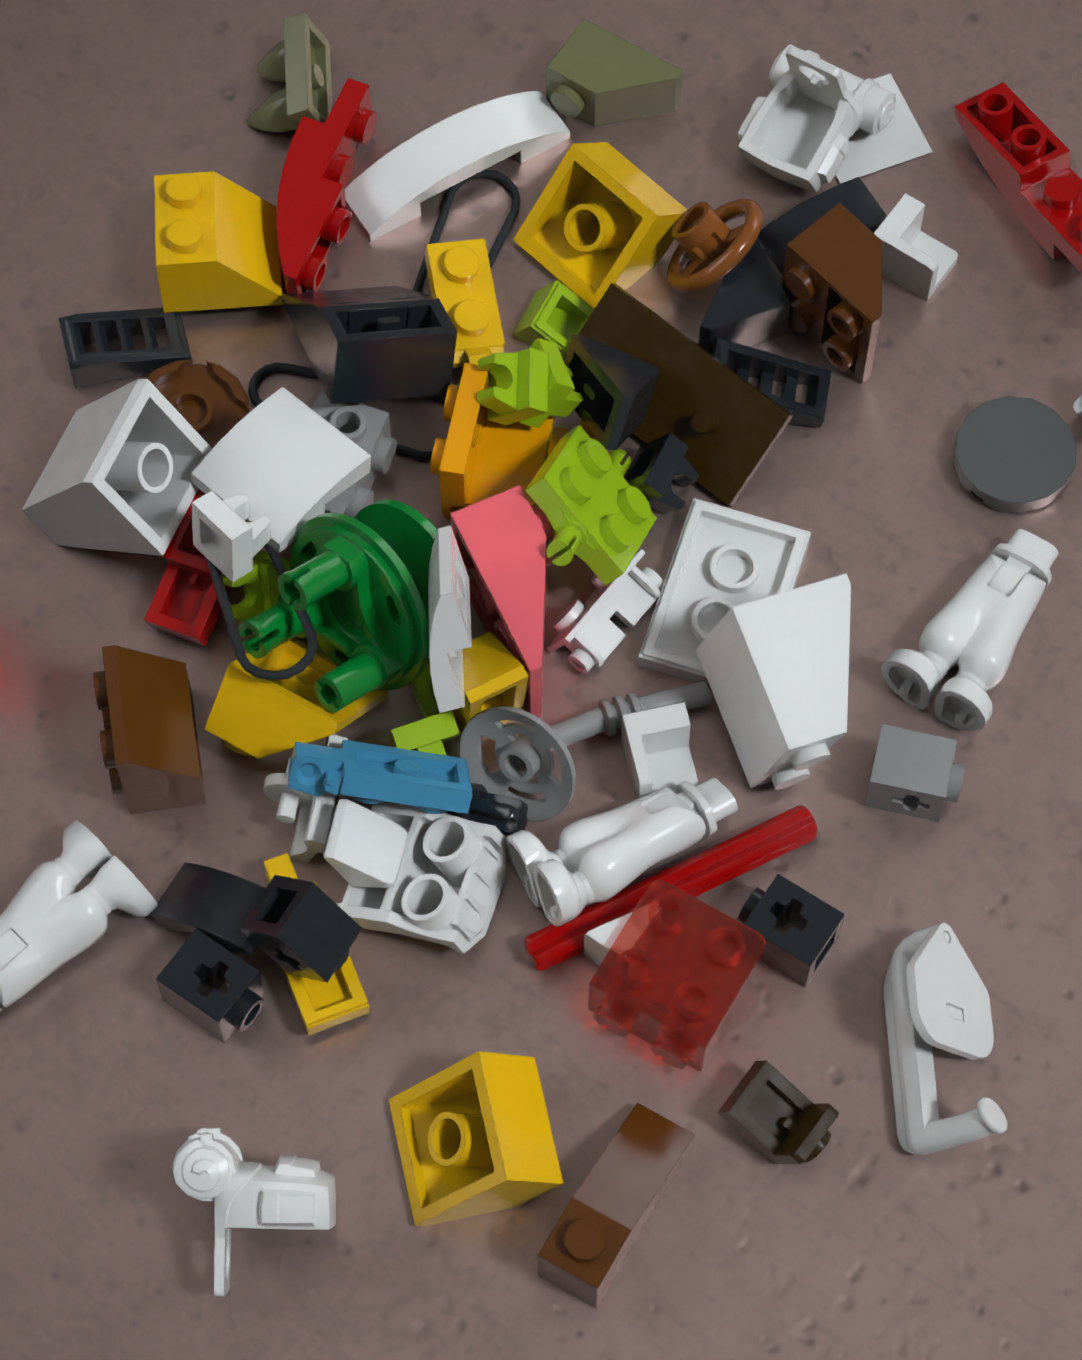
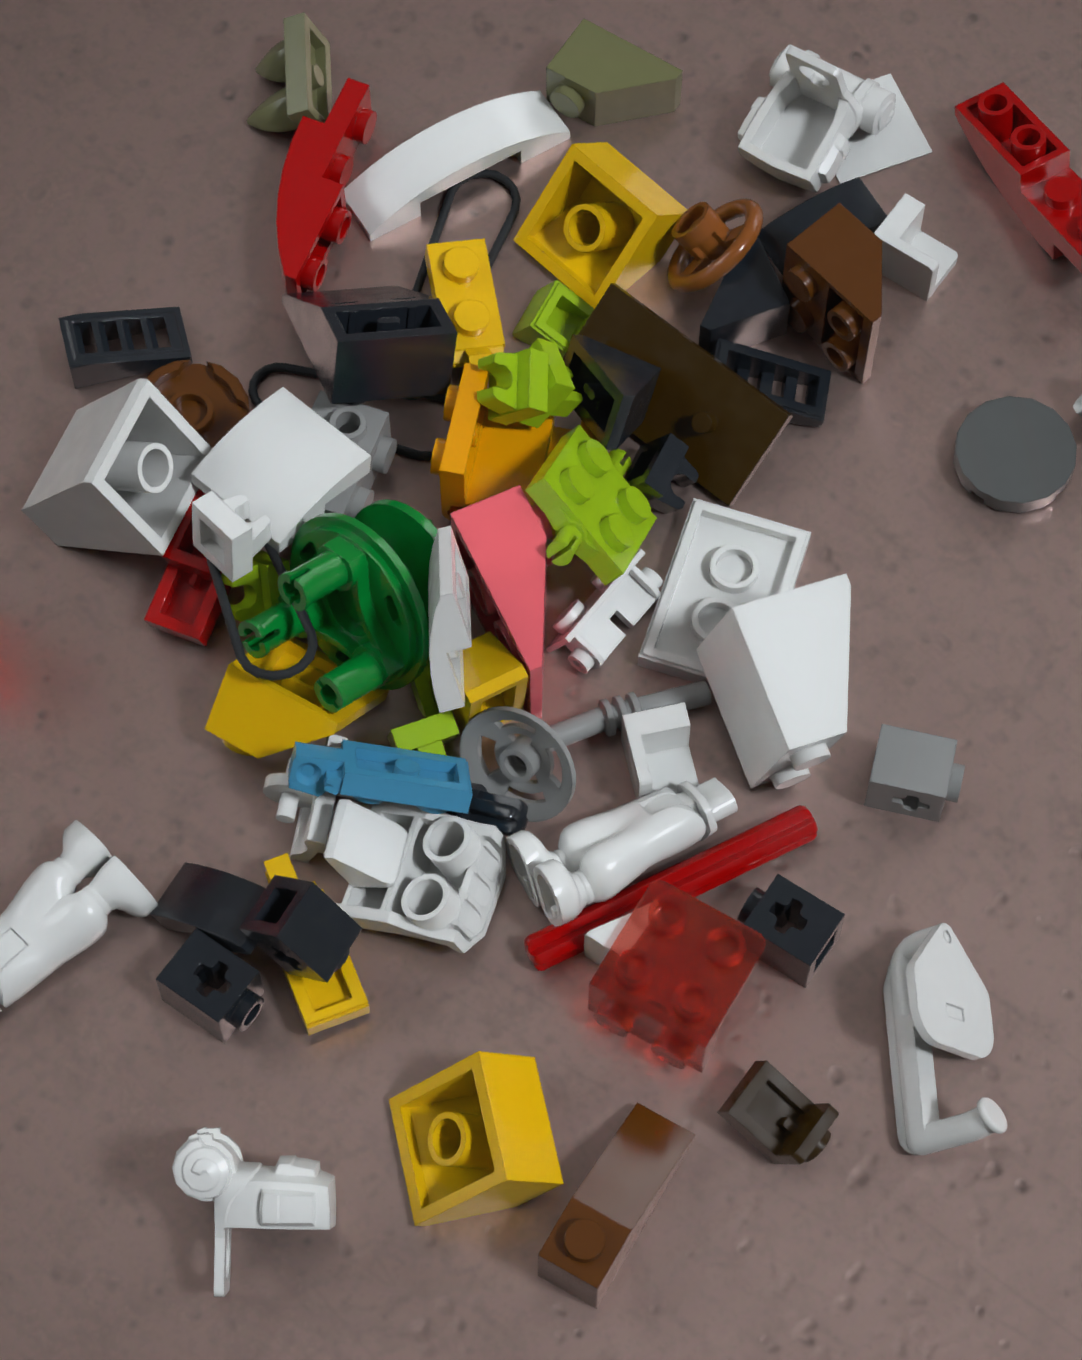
(149, 730): reddish brown slope -> none
(214, 244): yellow slope -> none
(976, 633): white piece -> none

